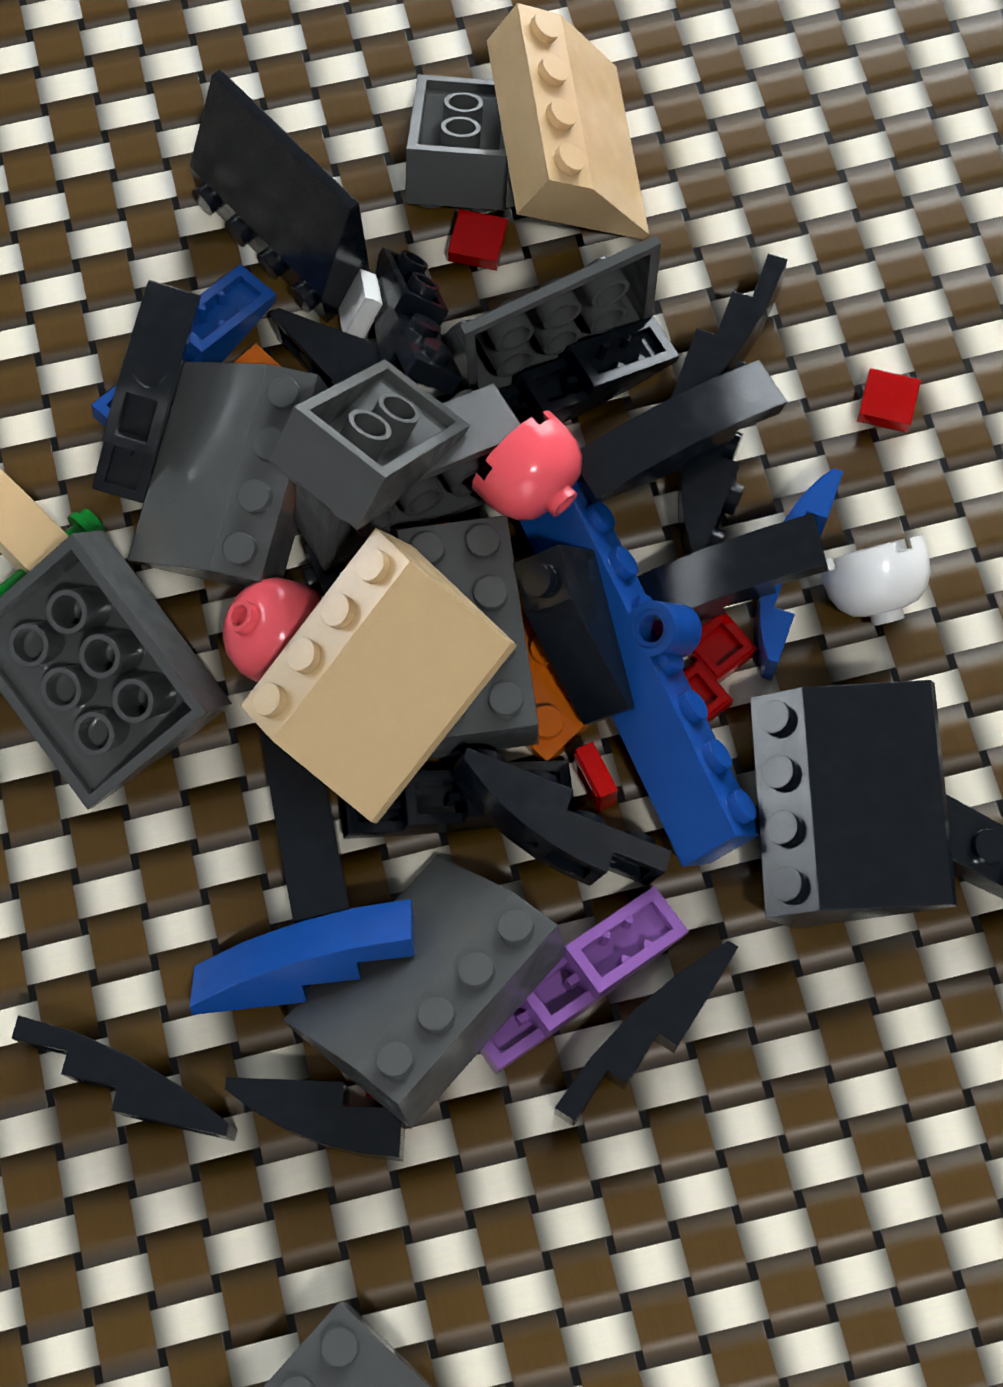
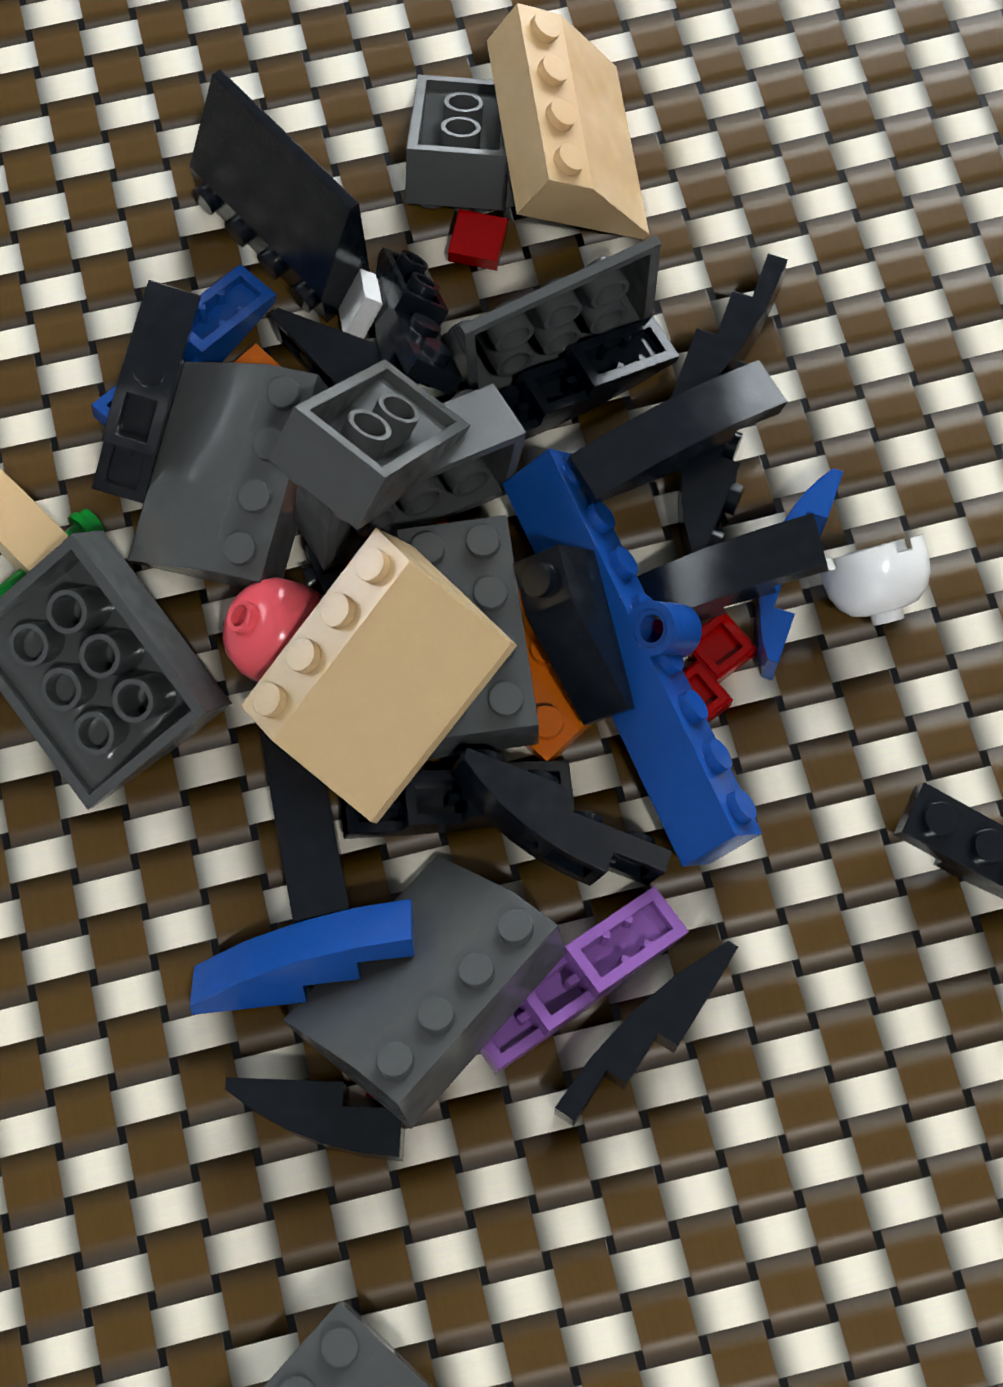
(139, 1089): black slope -> none
(532, 470): coral cylinder -> none
(595, 777): red tile -> none
(851, 803): black slope -> none
(889, 400): red tile -> none

